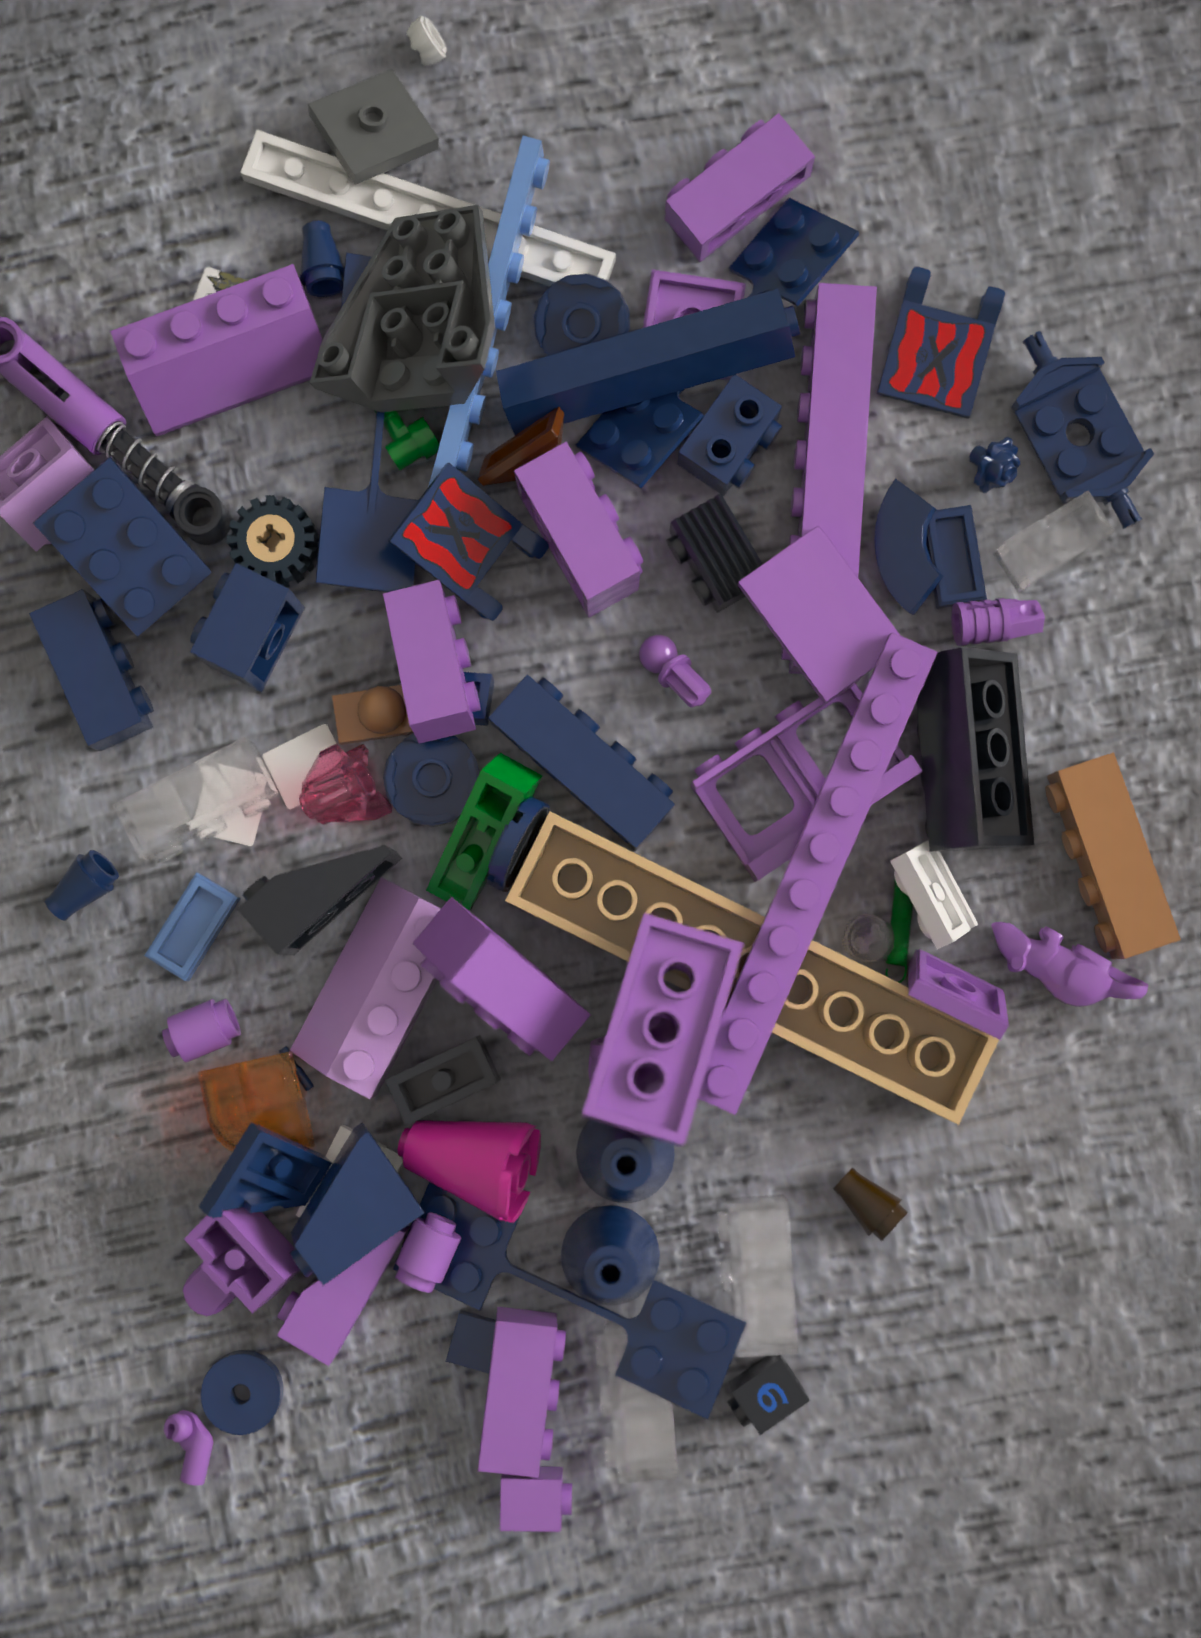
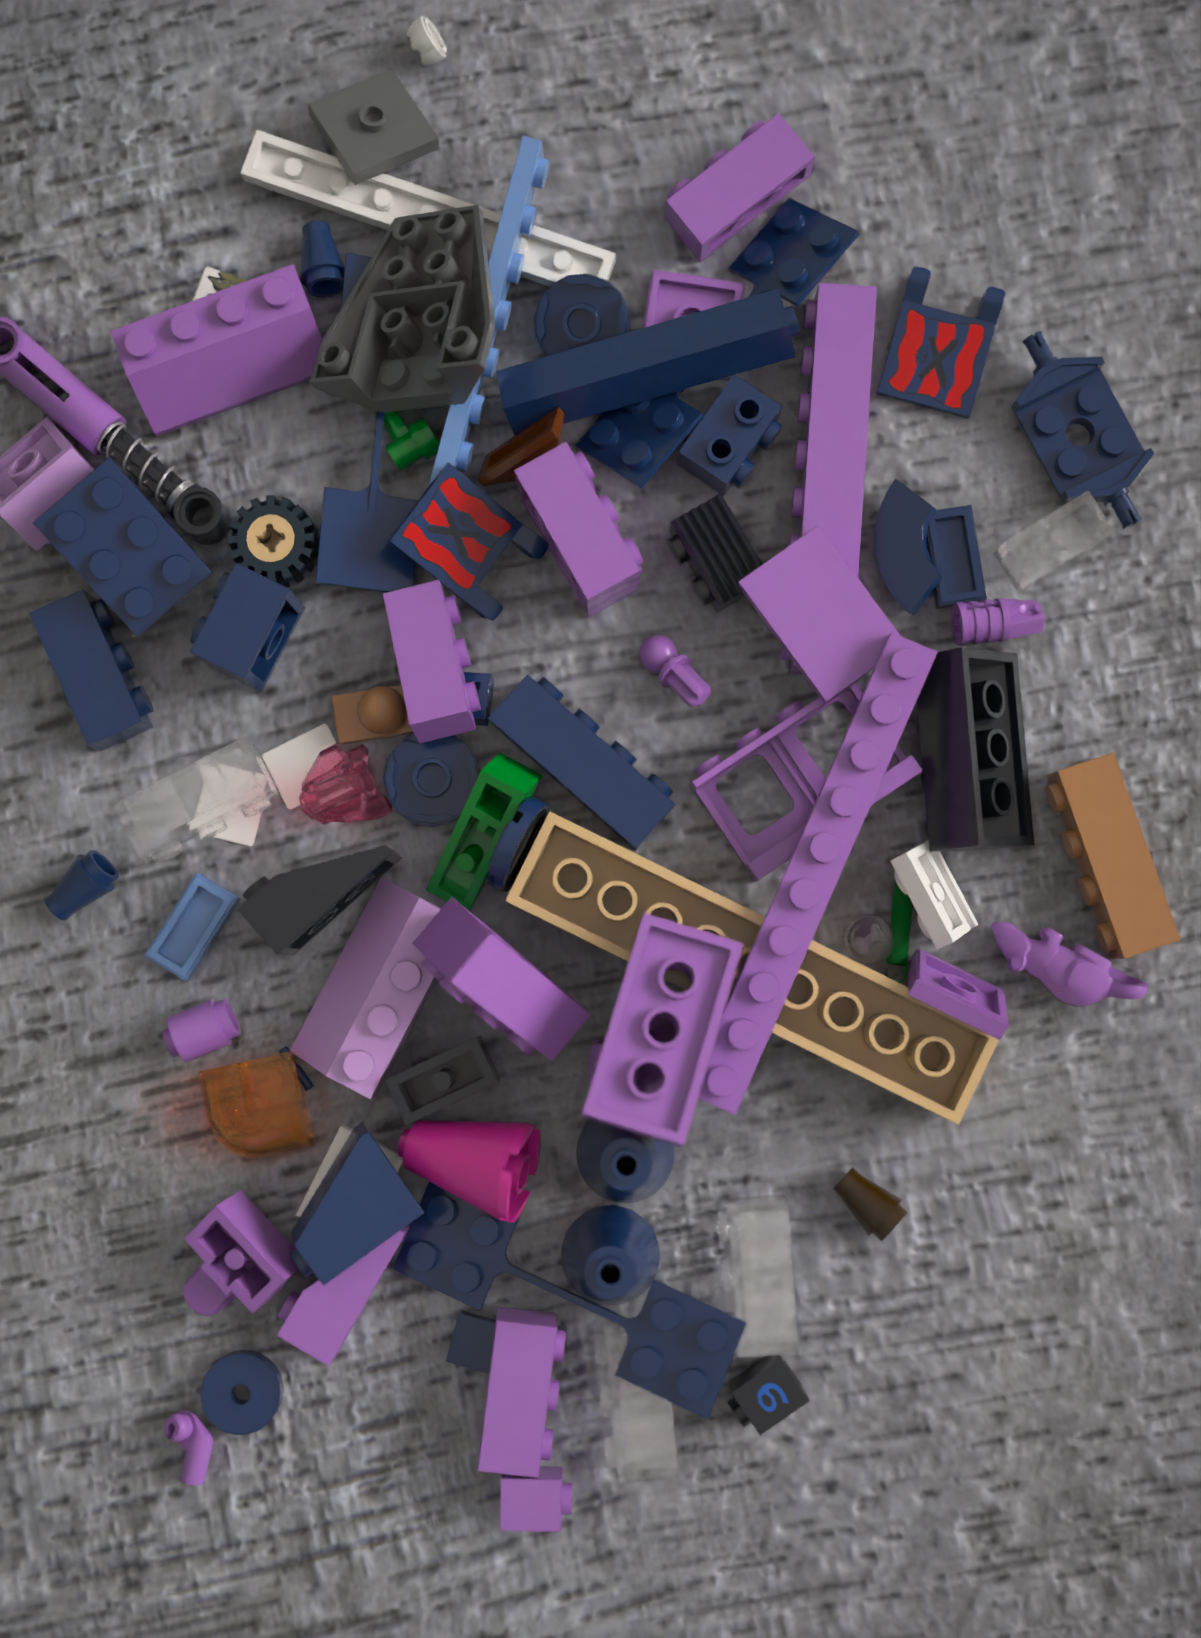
(264, 1174): dark blue wing -> none
(427, 1252): medium lavender brick -> none
(995, 464): dark blue plant -> none

